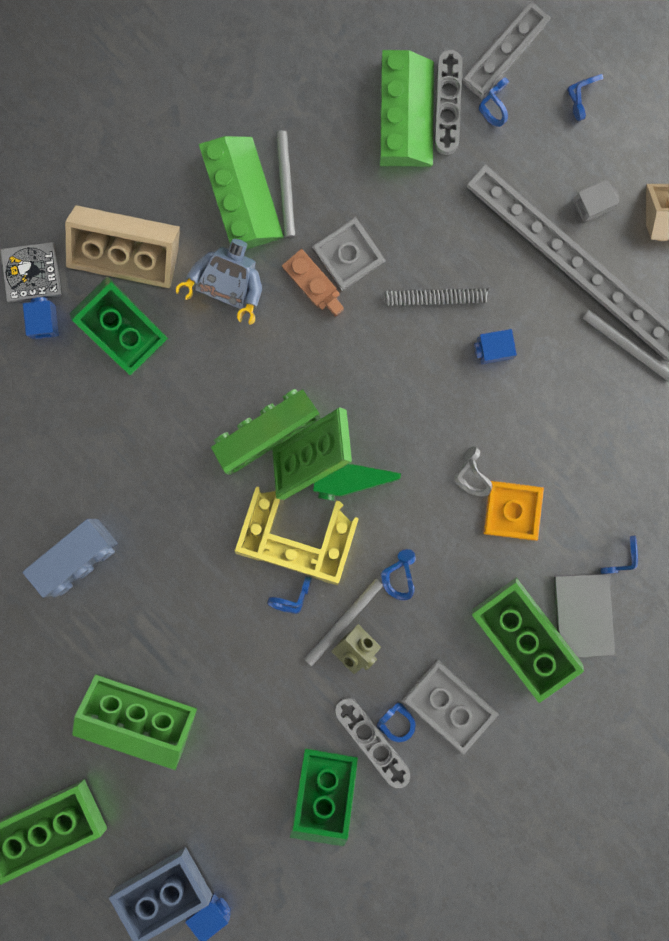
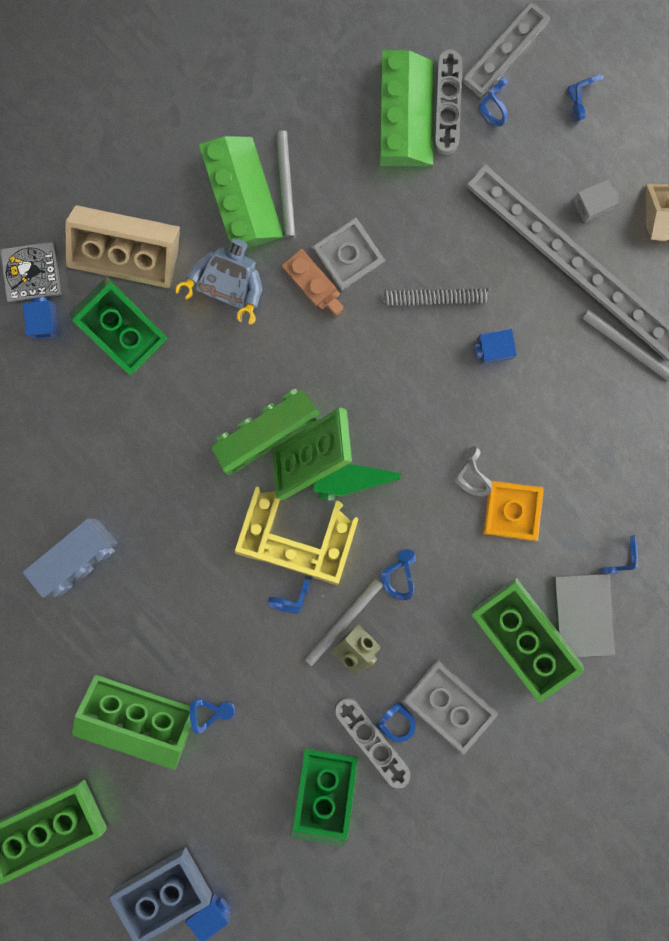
(224, 711): none -> blue piece

